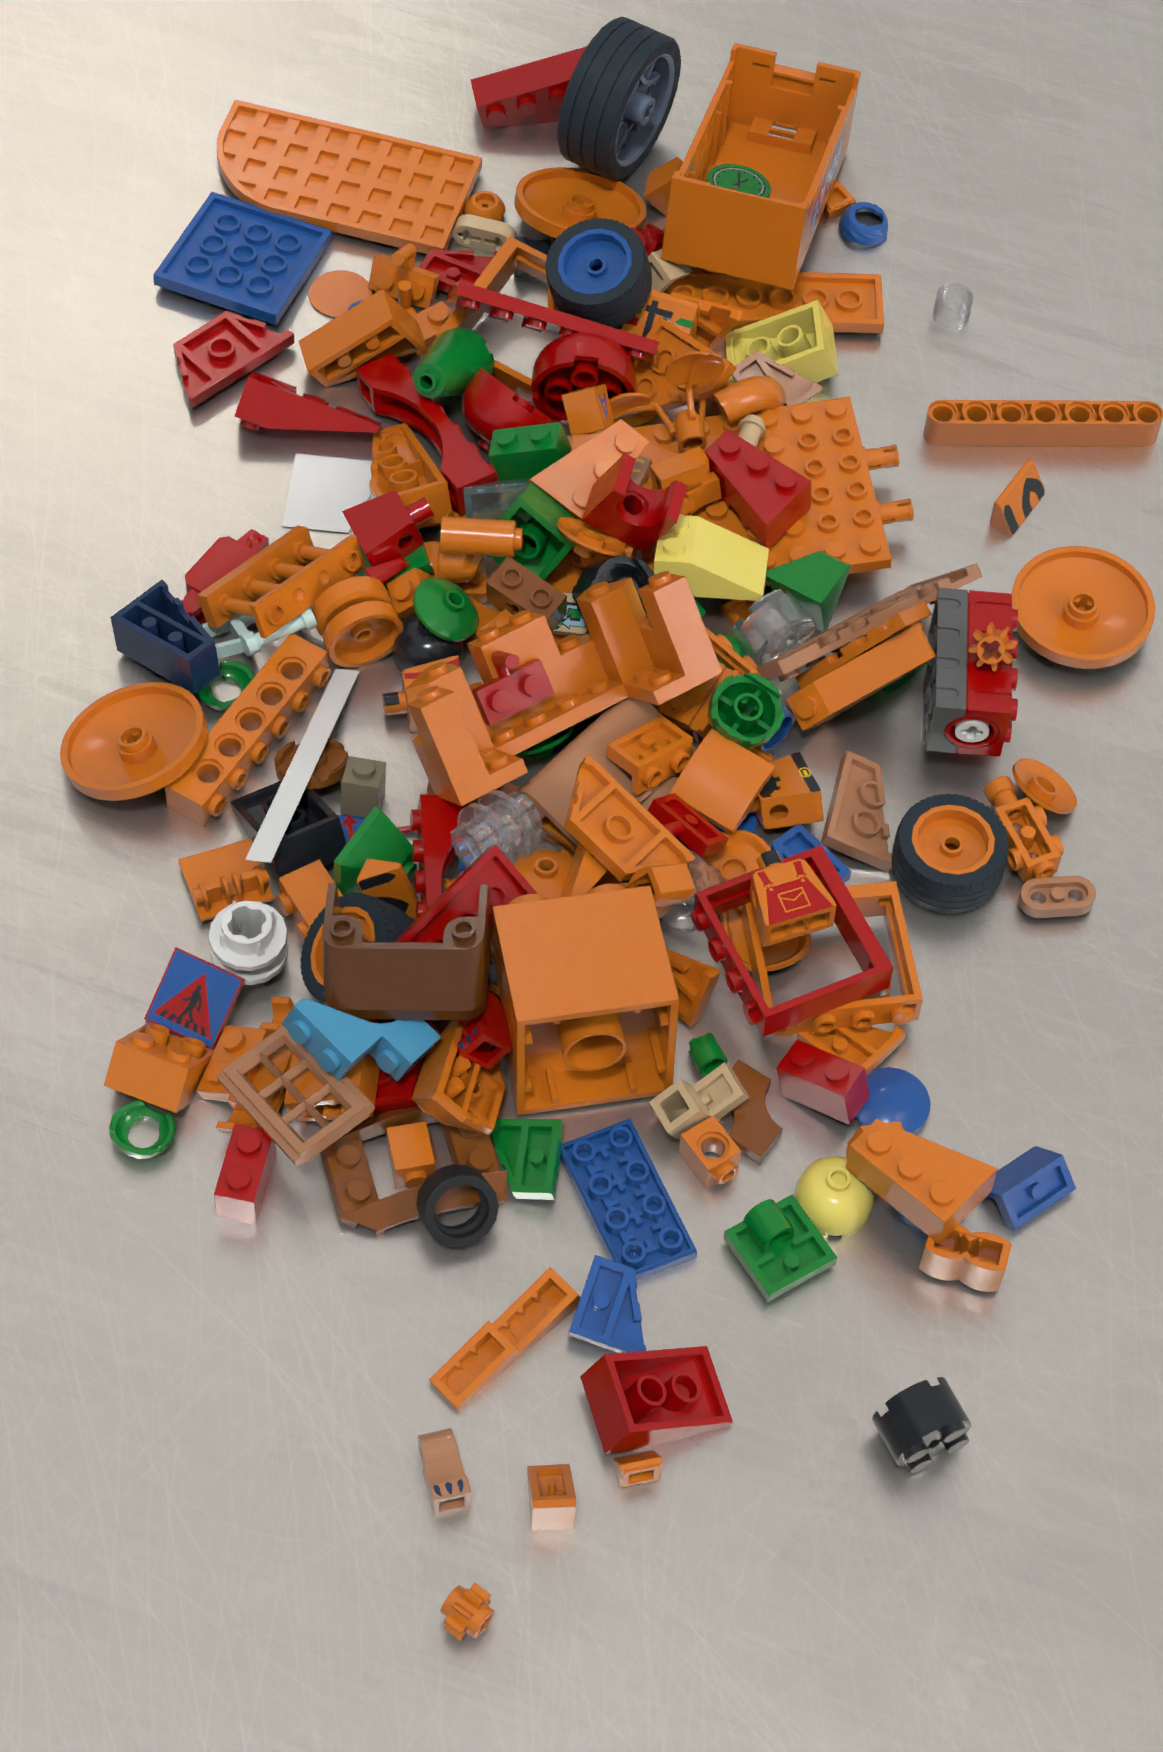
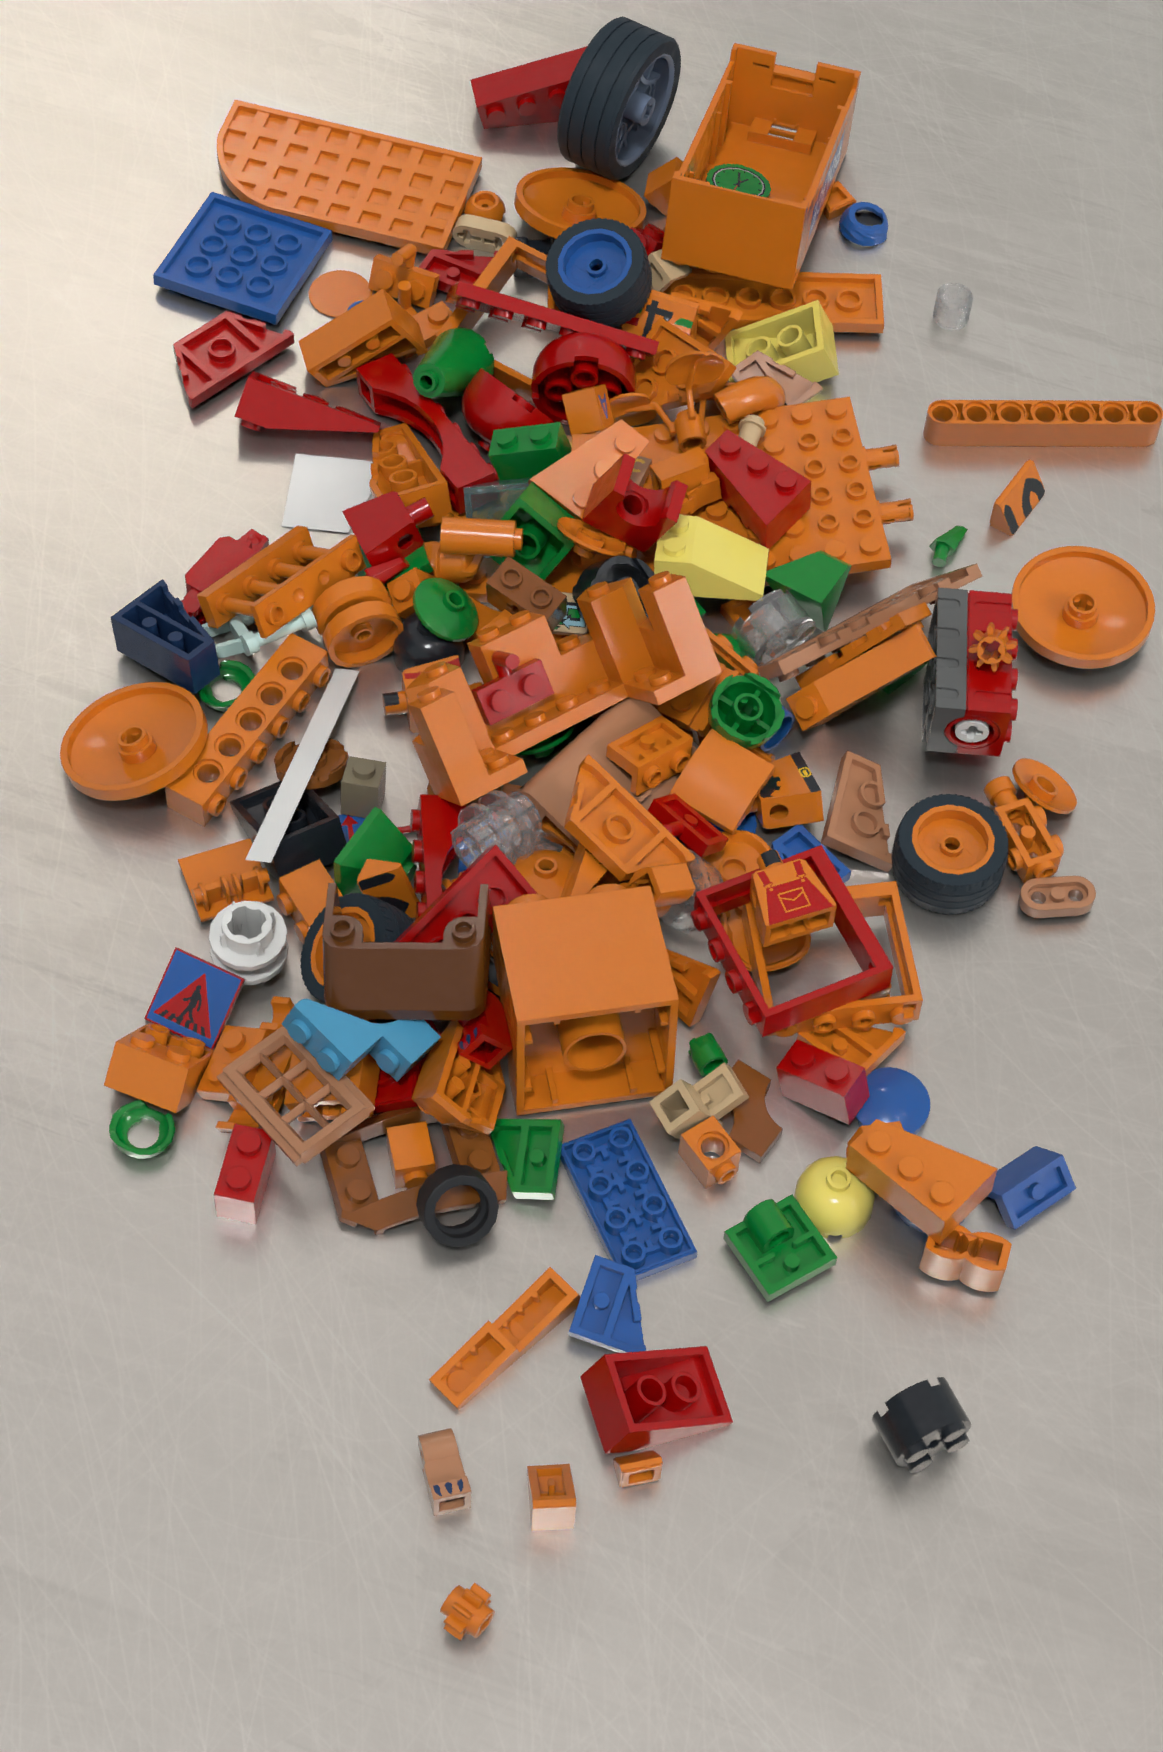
(946, 545): none -> green bar

